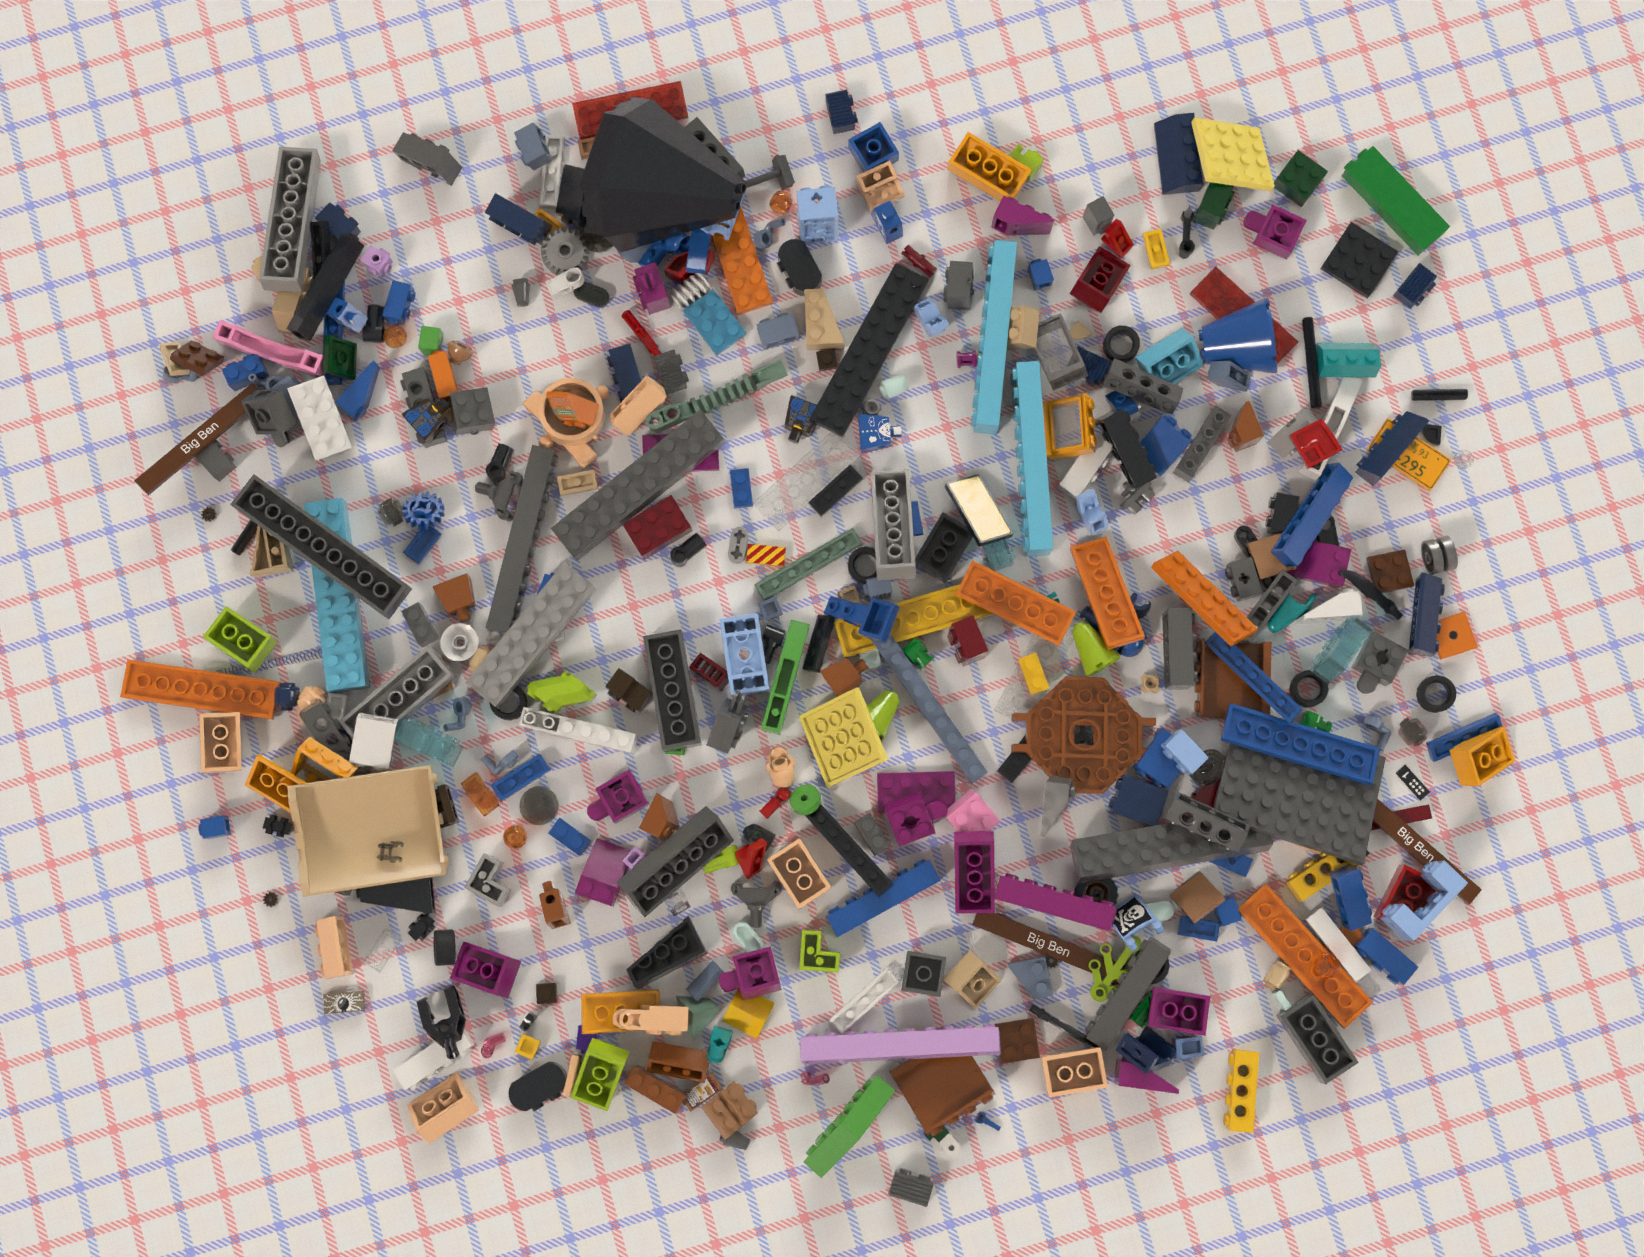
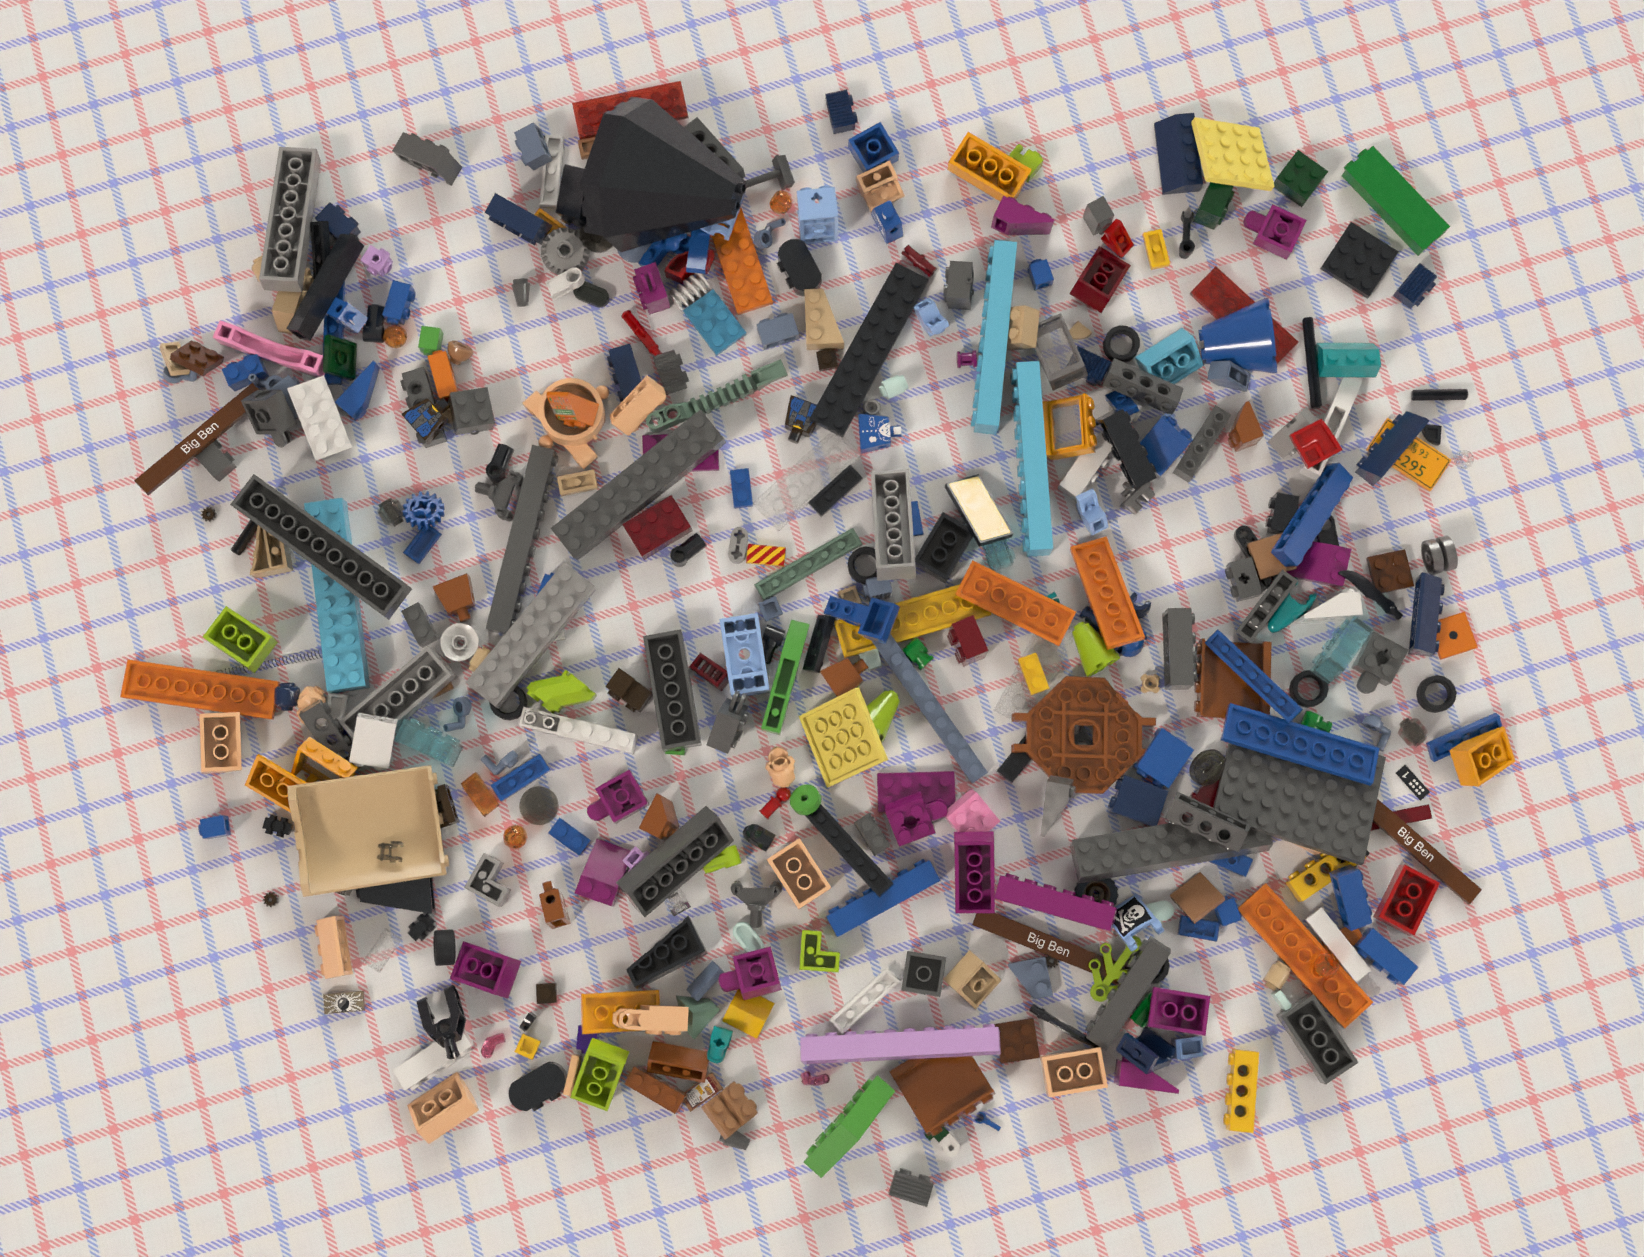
(751, 857): red slope -> none
(1184, 752): light blue brick -> none
(1204, 598): orange plate -> none
(1446, 884): light blue plate -> none

